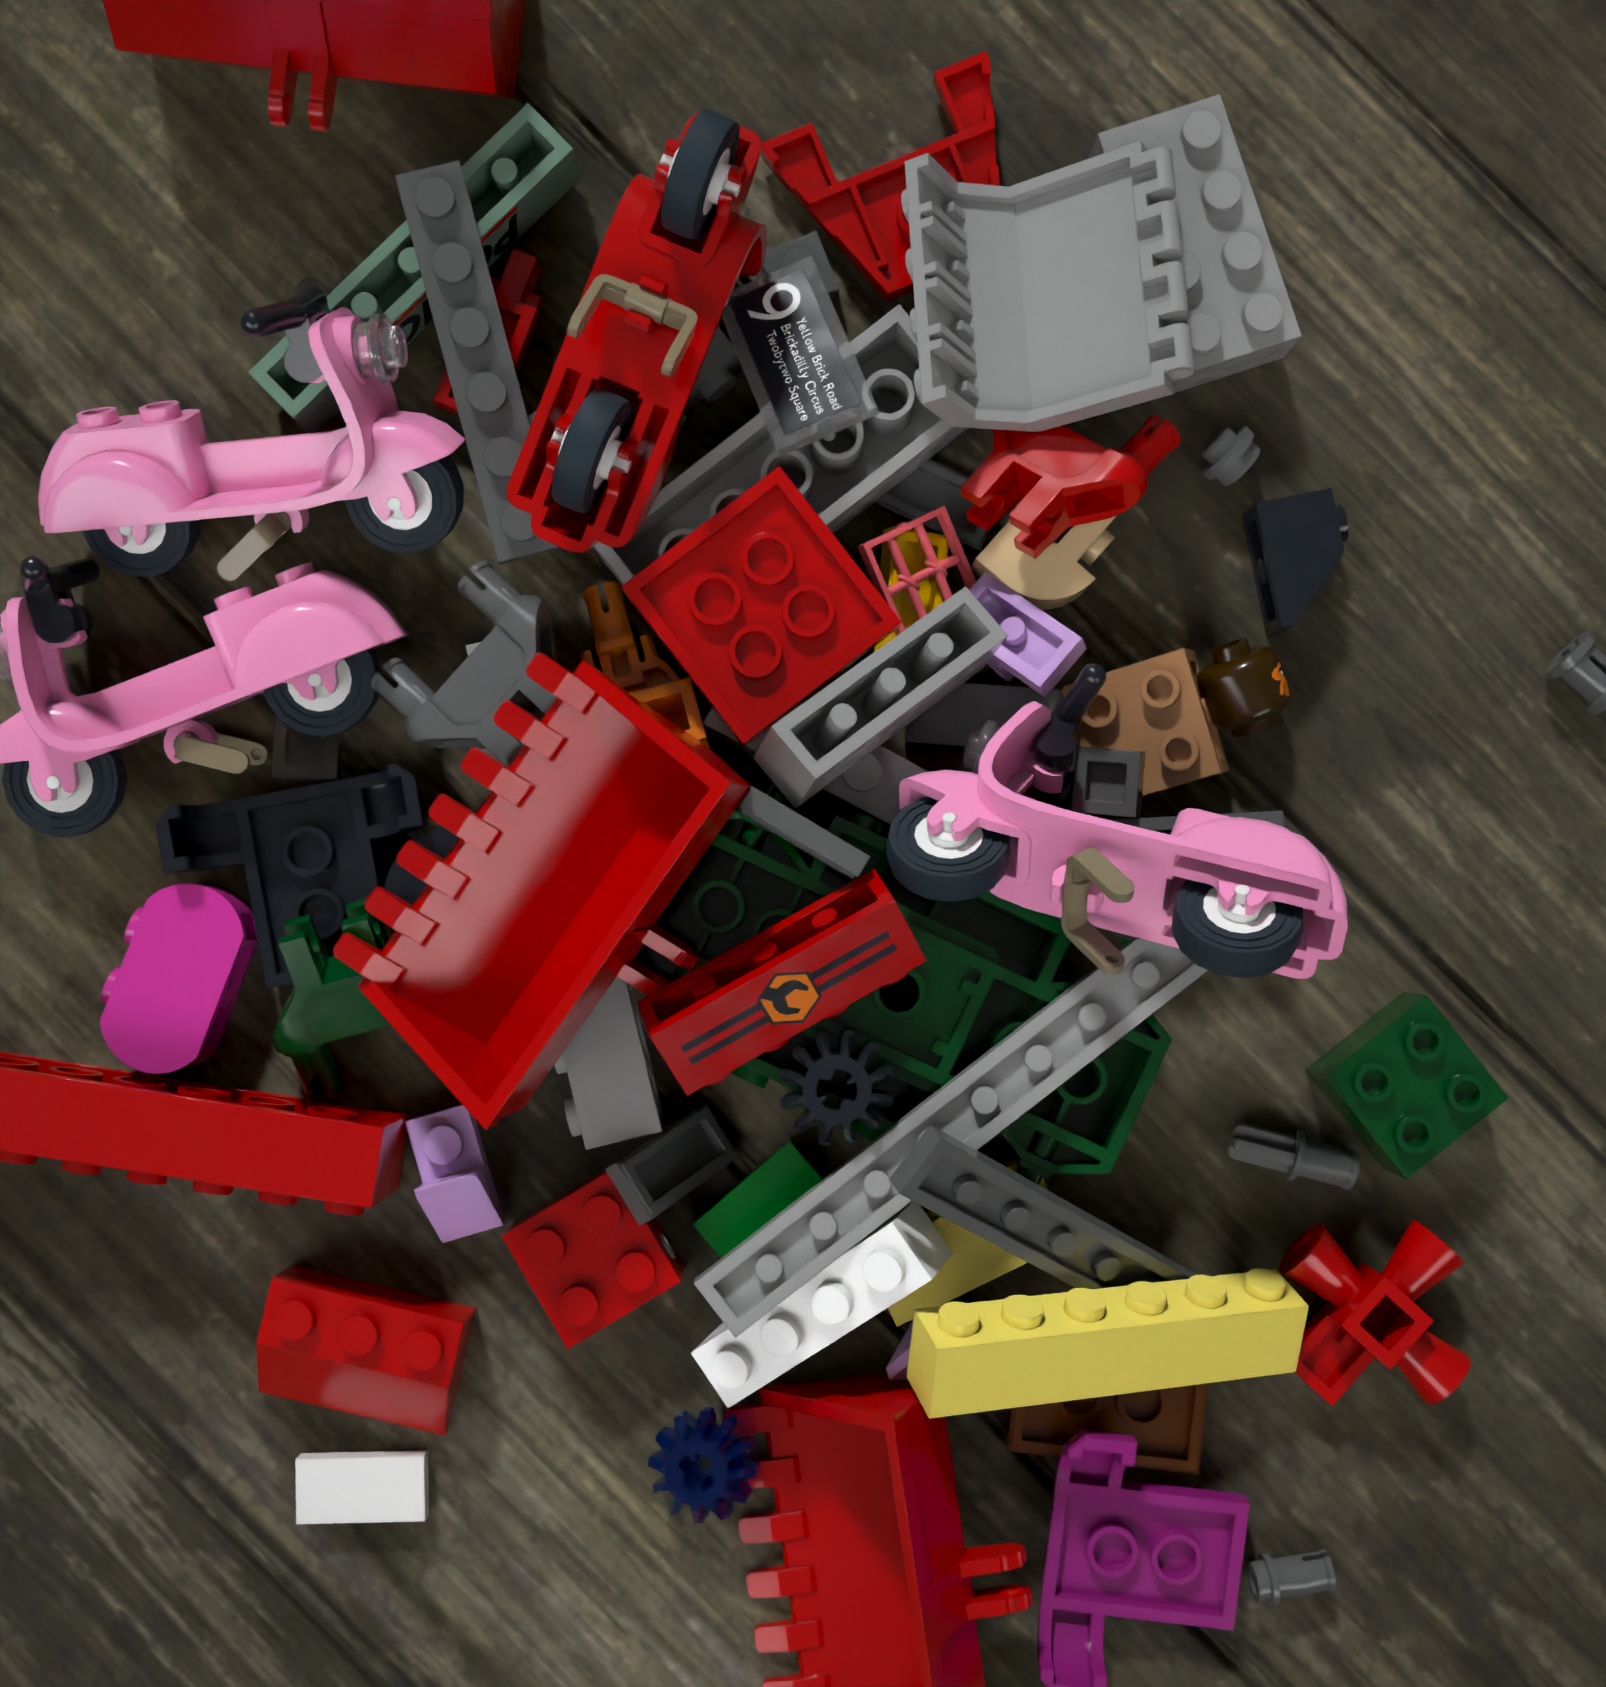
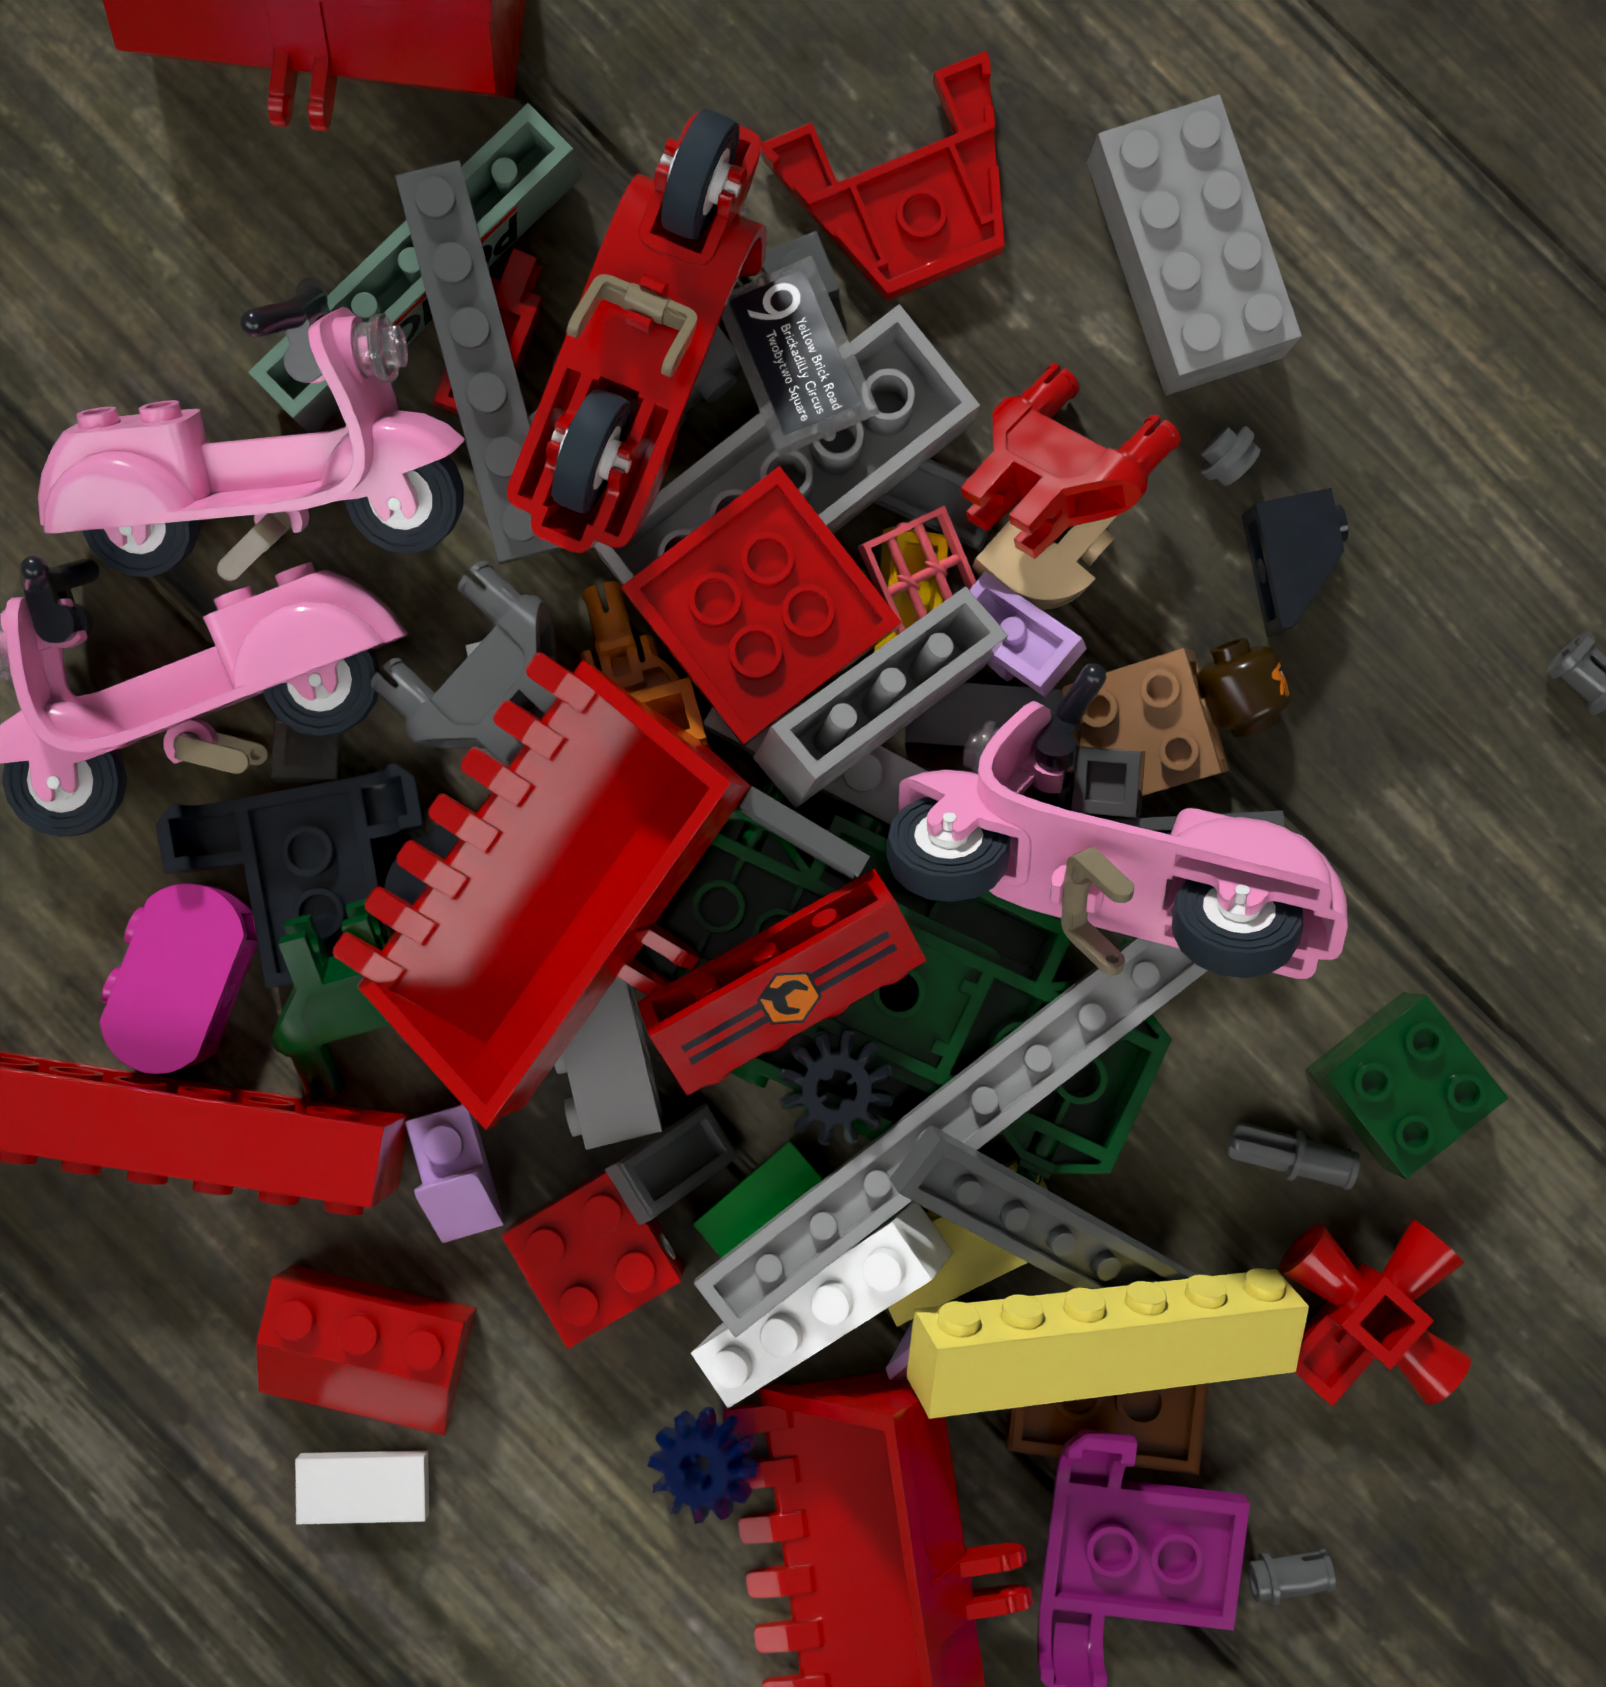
(1047, 291): light grey hinge -> none

